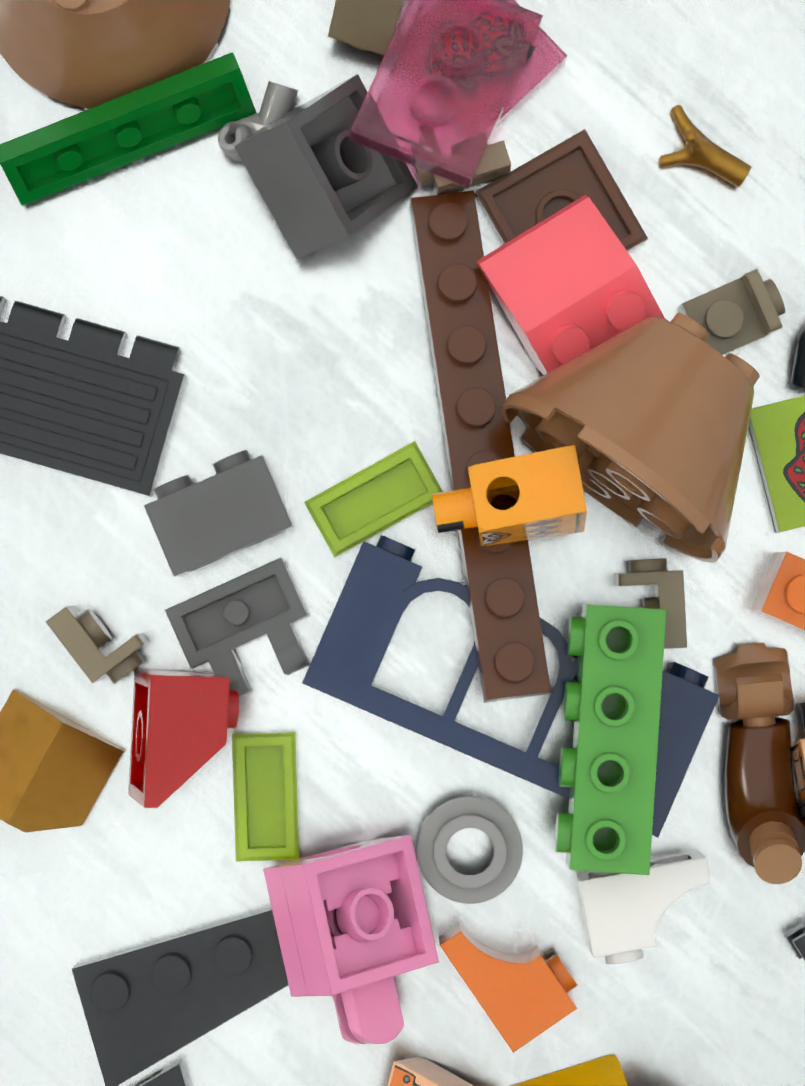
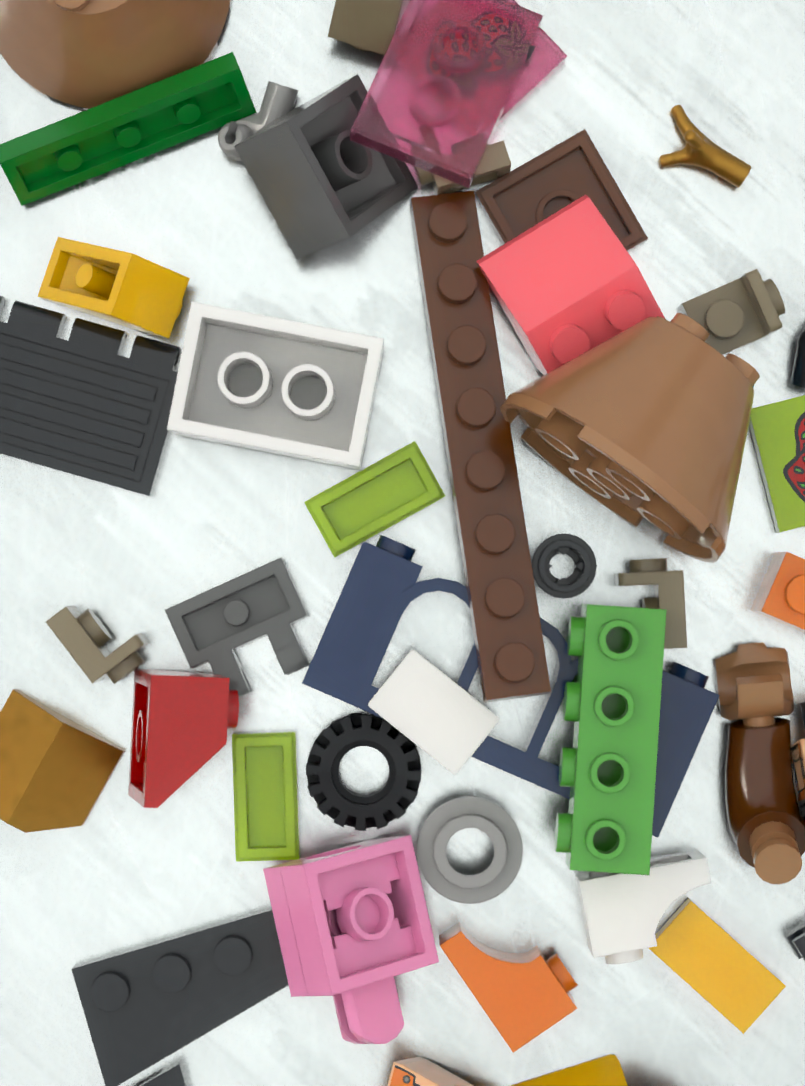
(114, 286): none -> yellow slope
(219, 513): dark grey brick -> none
(276, 385): none -> white brick
(355, 809): none -> black tyre
(433, 712): none -> white sticker
(541, 482): light orange torso -> none
(582, 562): none -> black cone
(716, 966): none -> yellow tile

